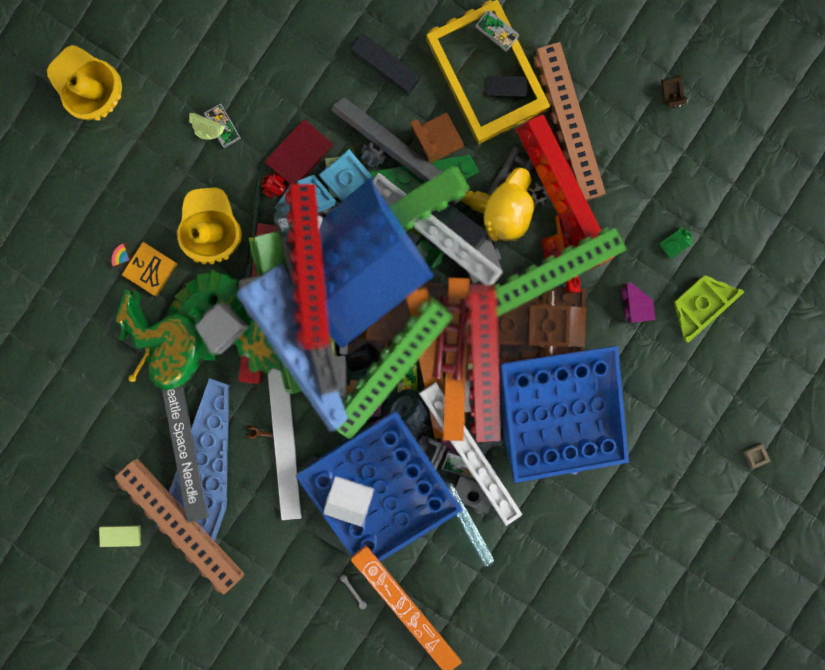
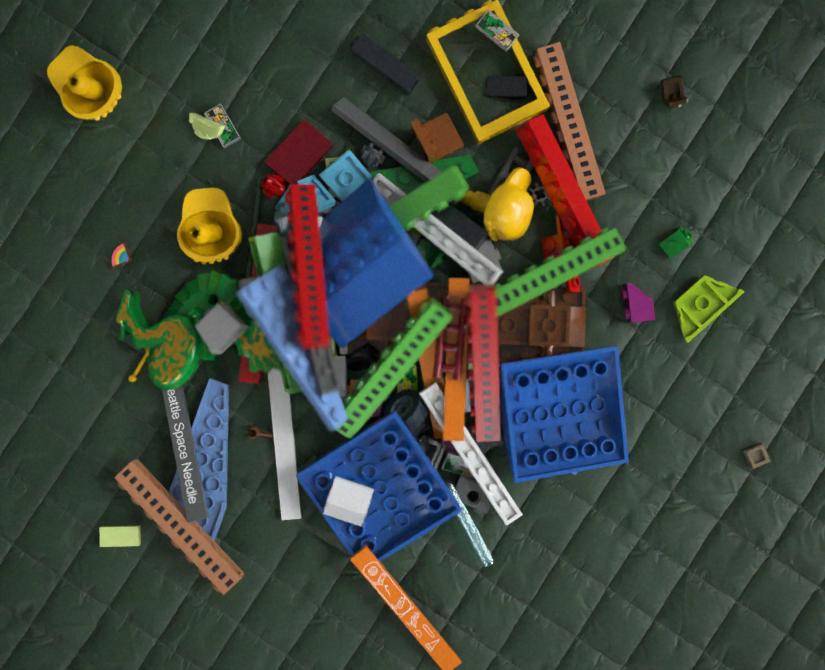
(149, 269): light orange tile -> none
(362, 604): light grey hinge -> none

